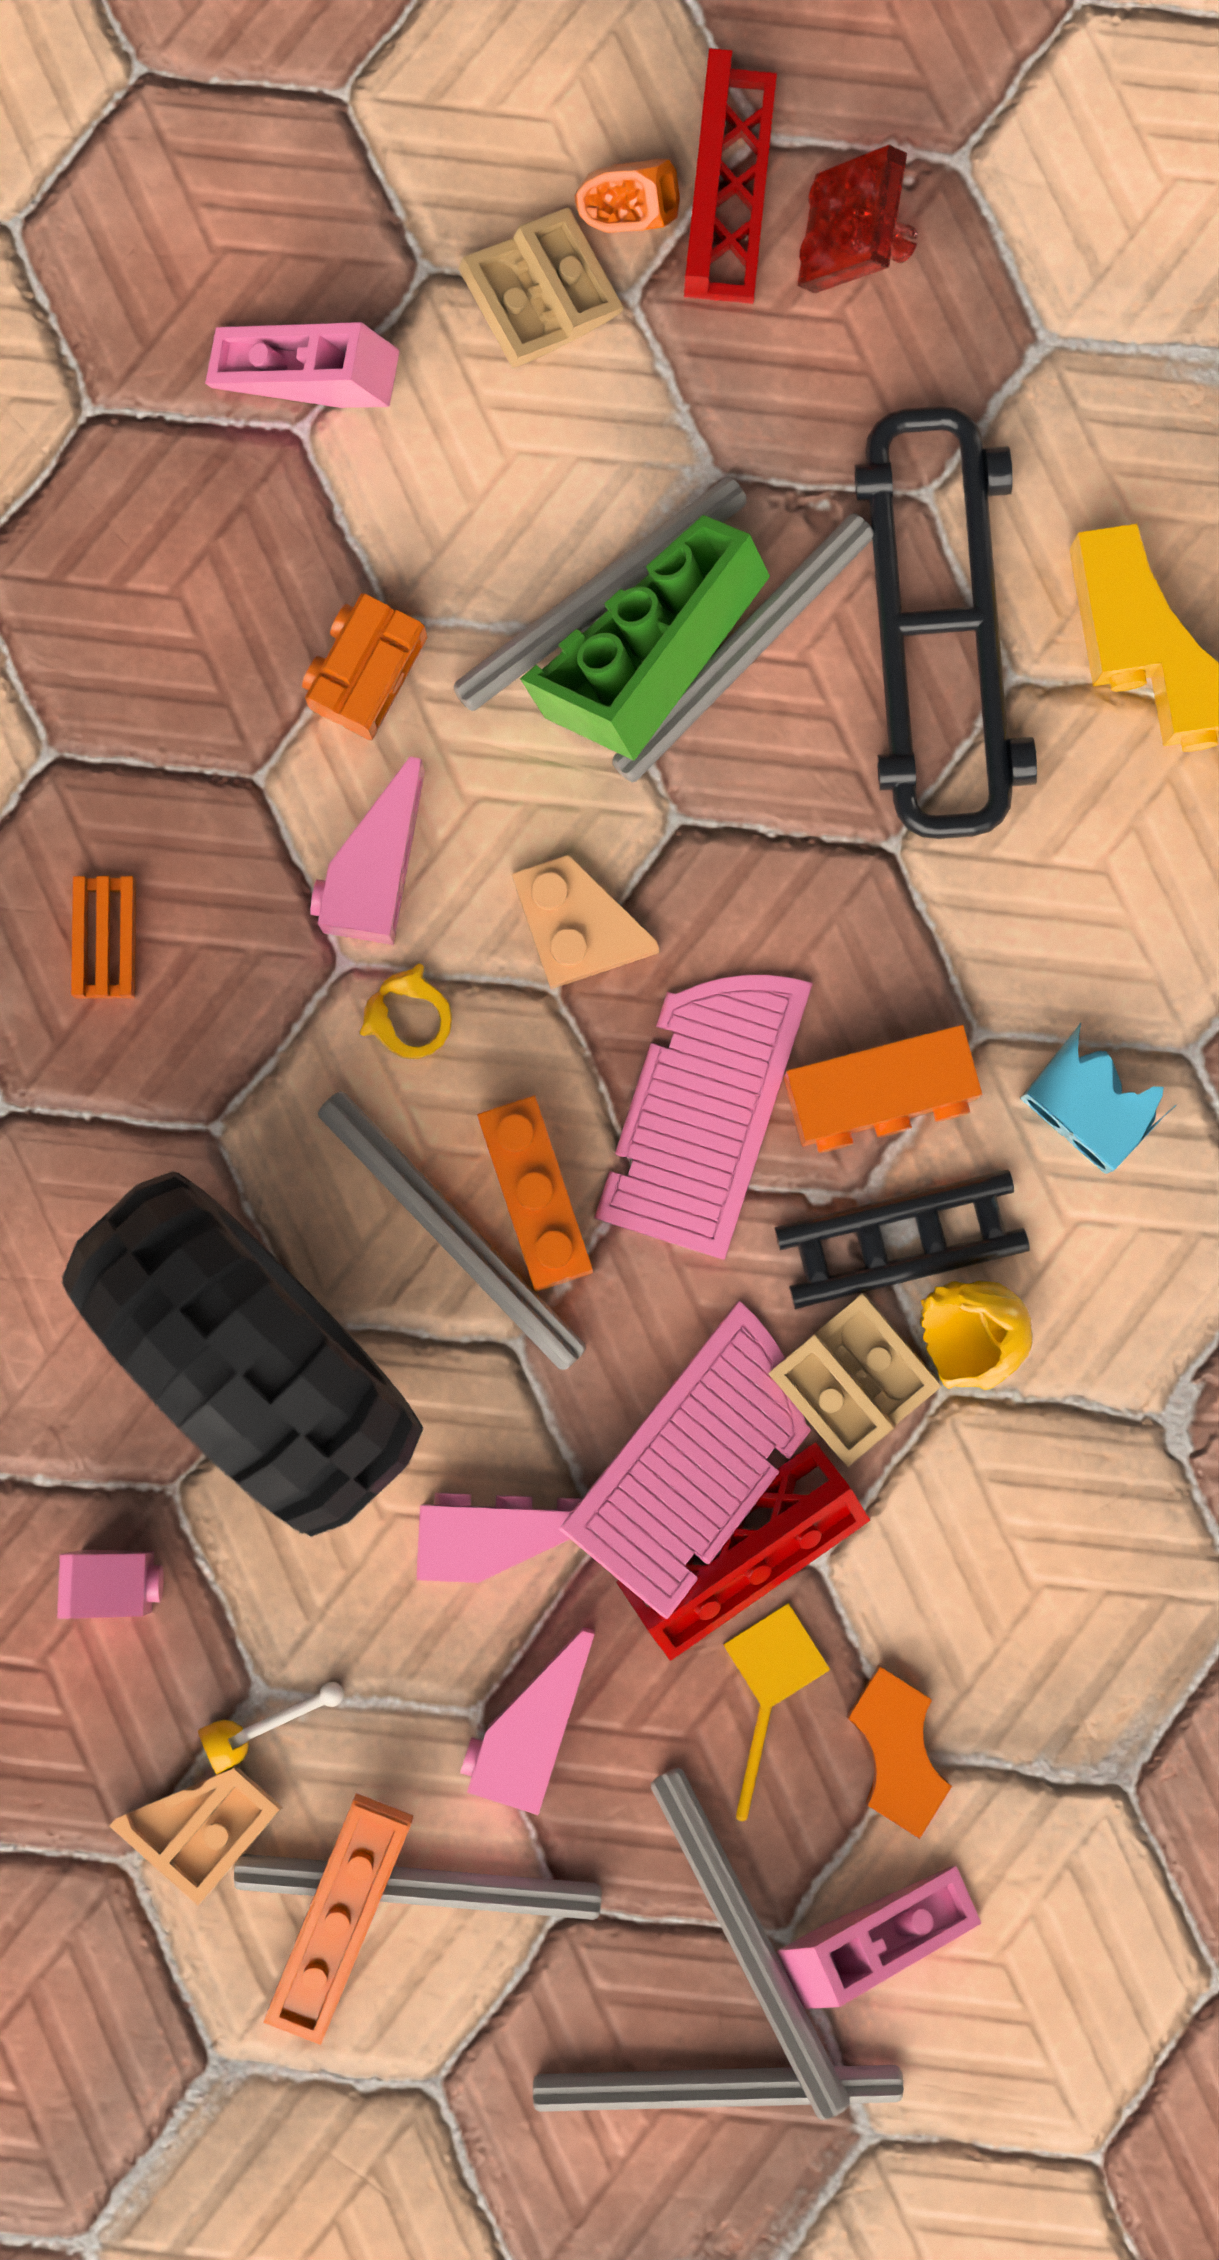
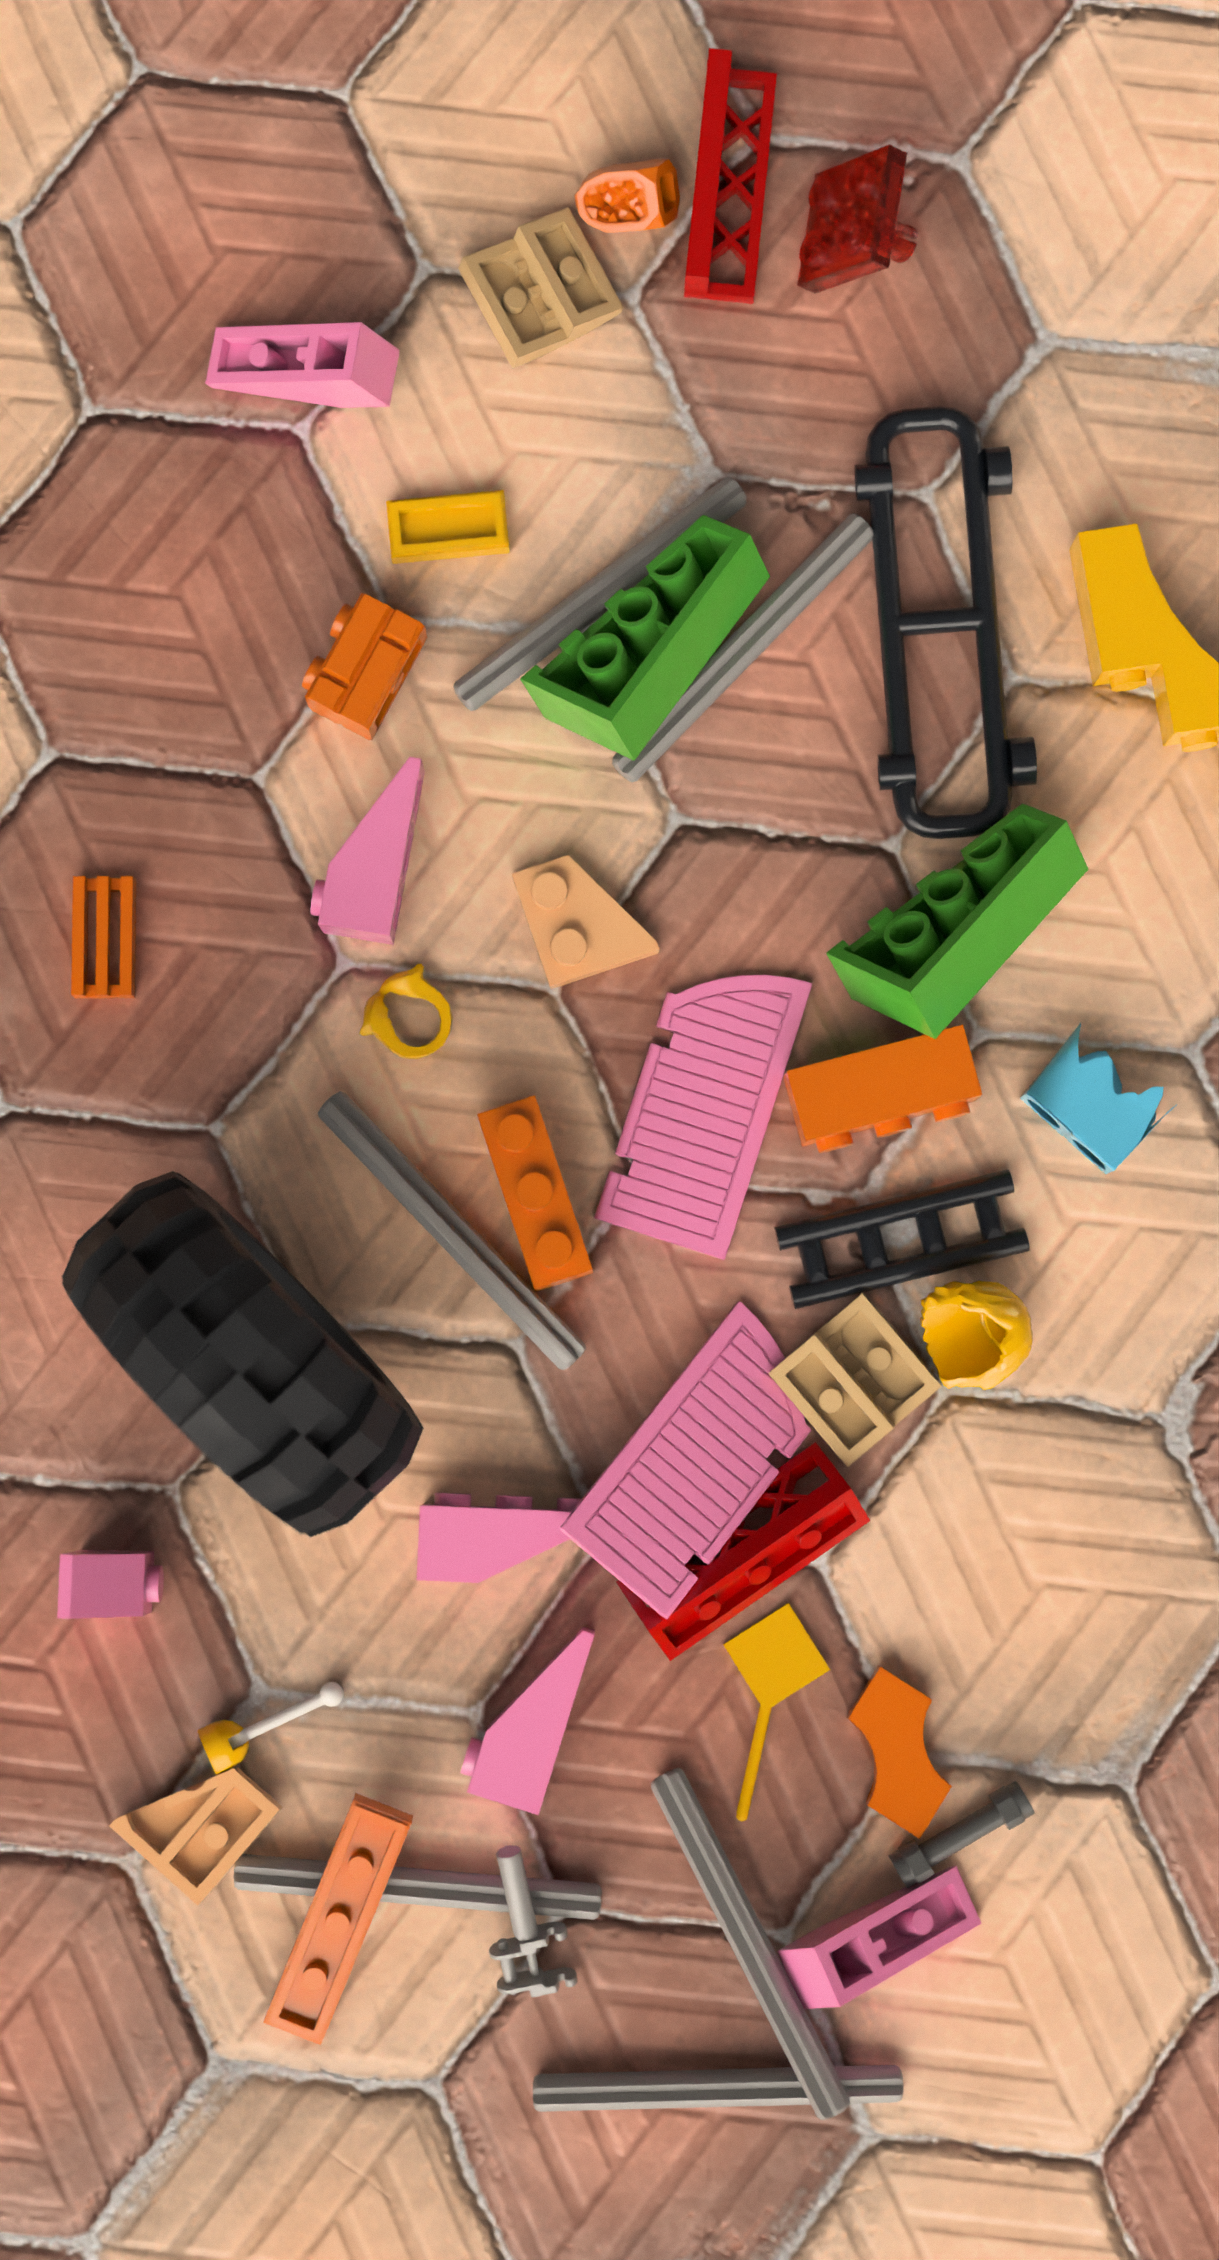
(447, 526): none -> yellow tile
(527, 1934): none -> light grey piece
(963, 923): none -> bright green wedge
(1007, 1807): none -> dark grey bar

